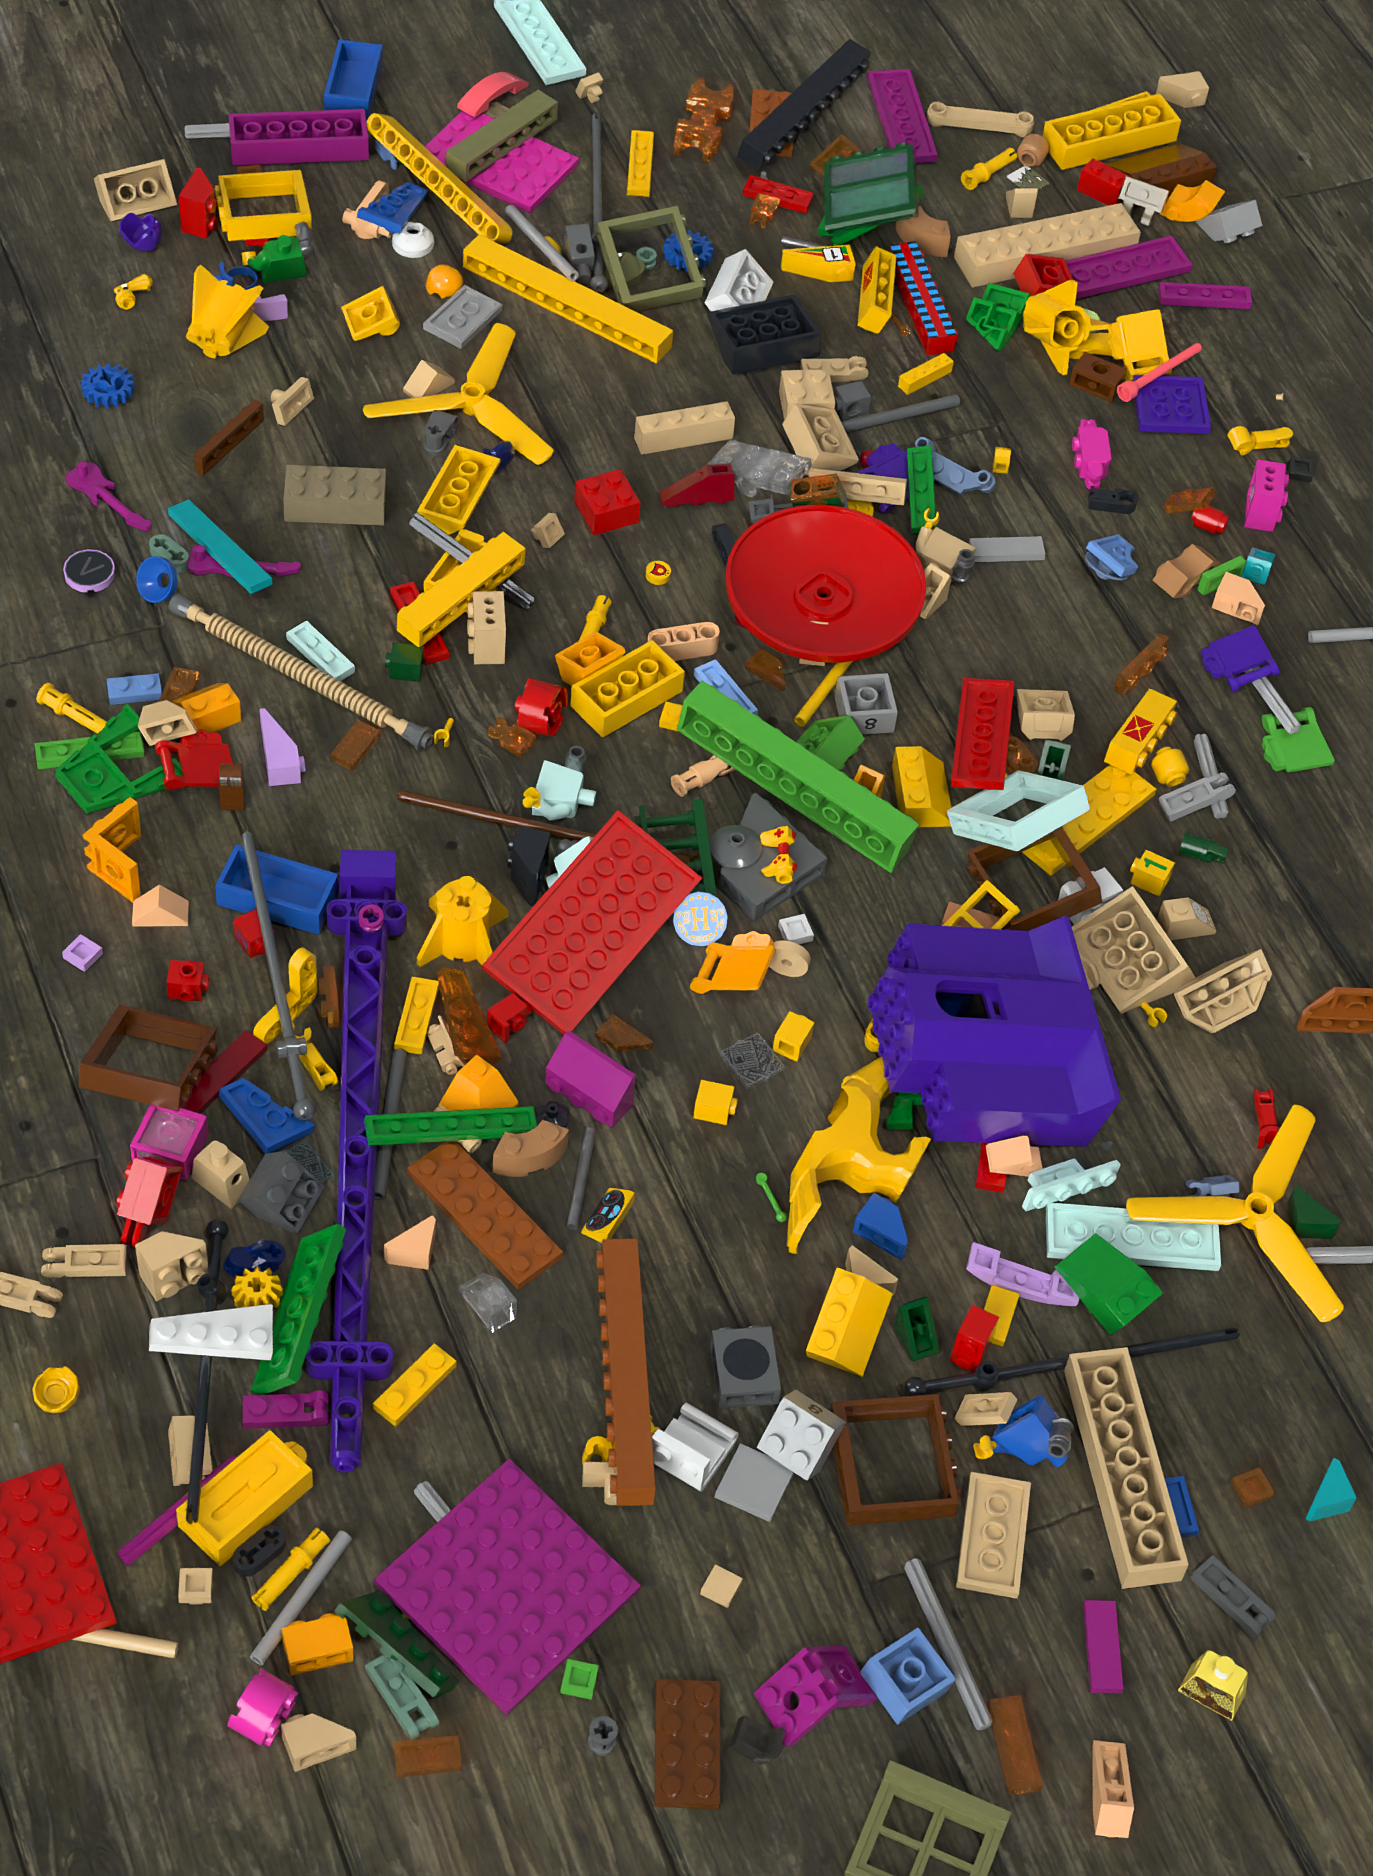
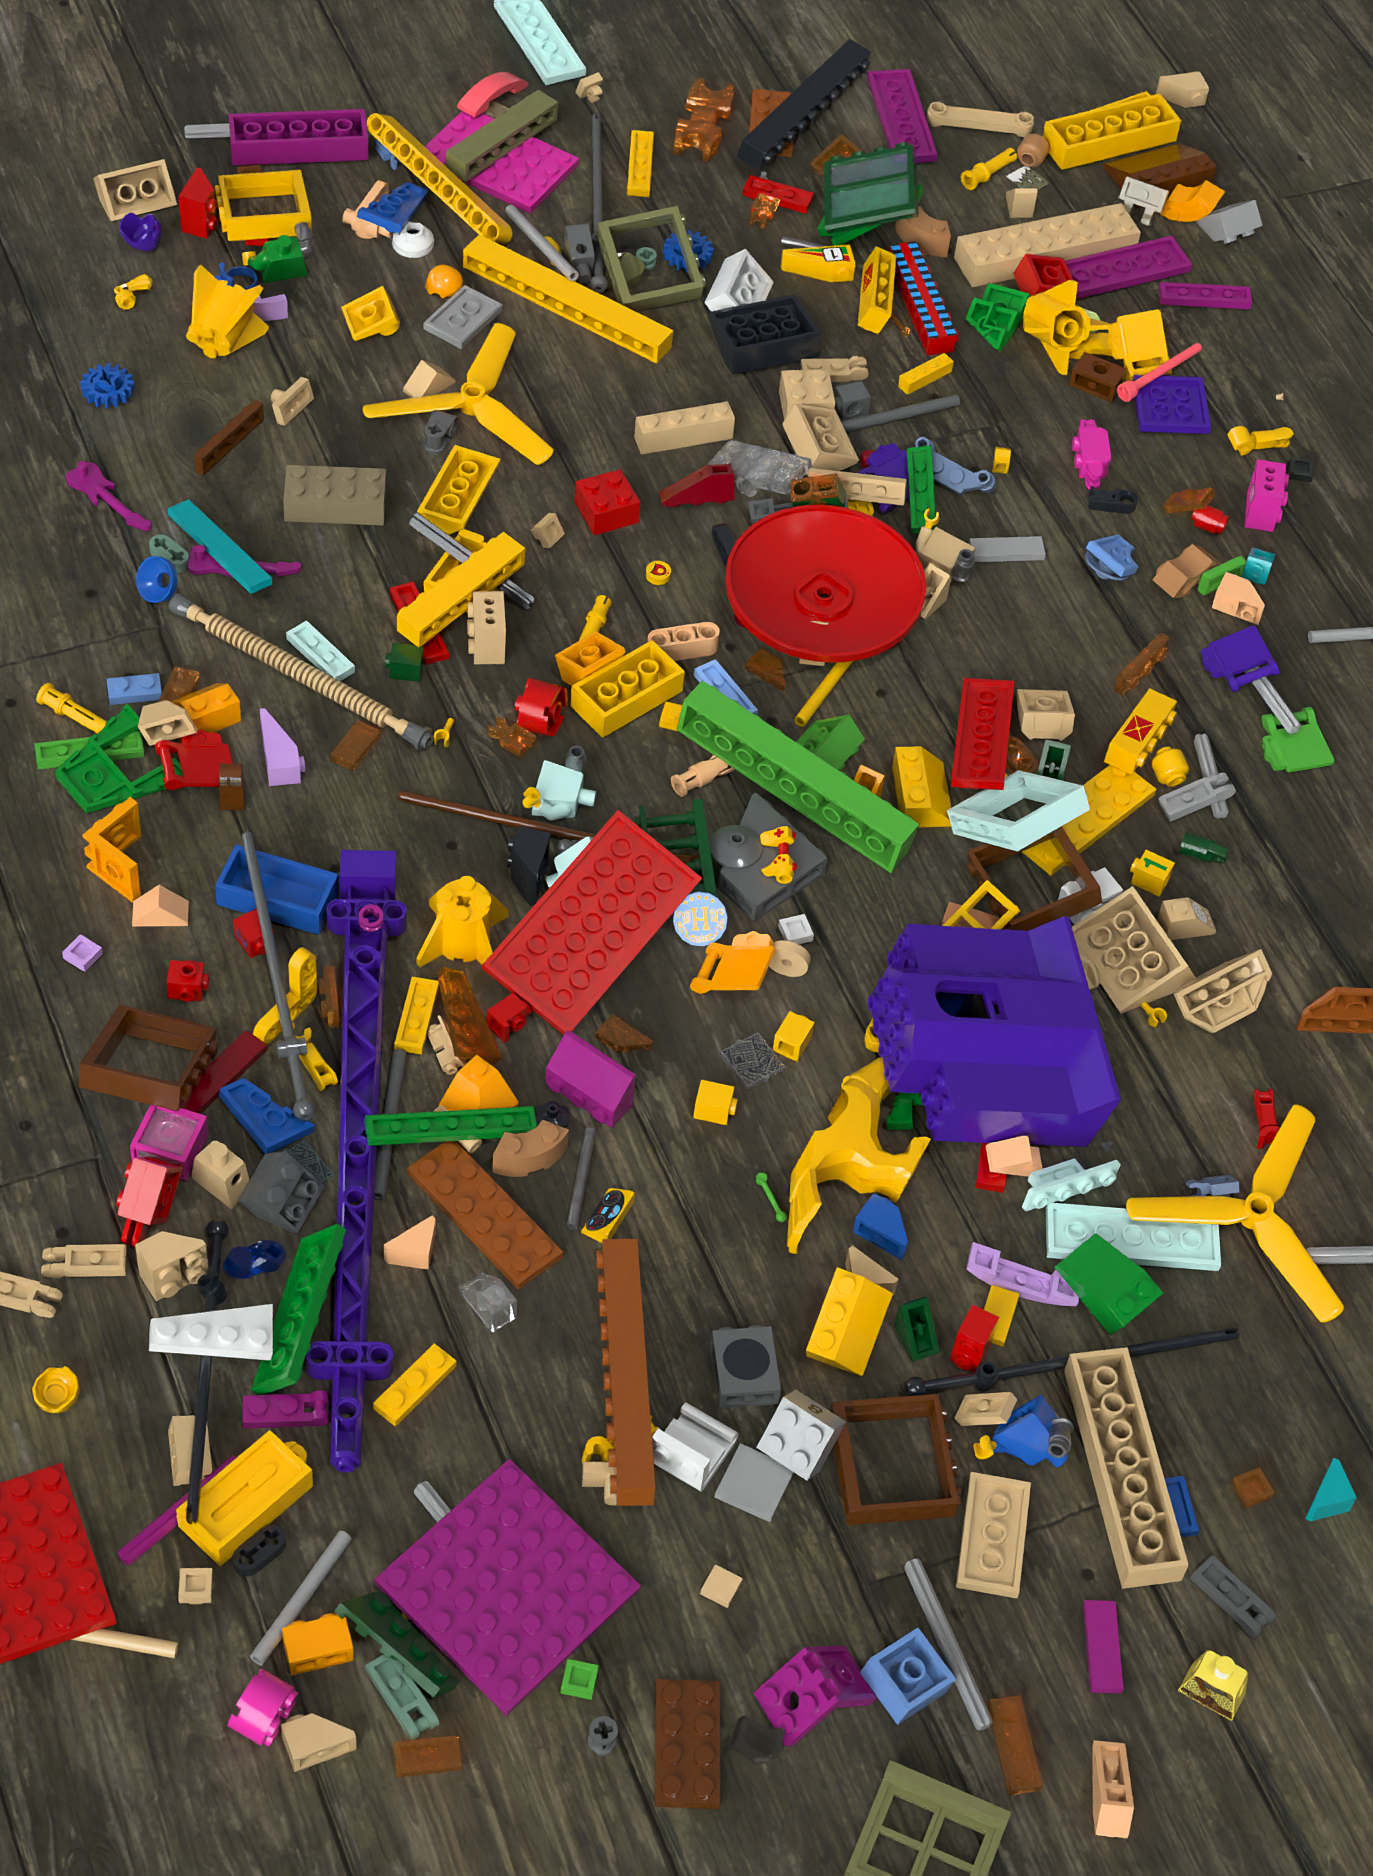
(89, 570): black tile -> none
(257, 1289): yellow gear -> none
(300, 1558): yellow pin -> none
(354, 76): blue piece -> none
(504, 452): clear blue hair -> none
(868, 702): light grey brick -> none
(1101, 182): red brick -> none
(1310, 1218): dark green slope -> none

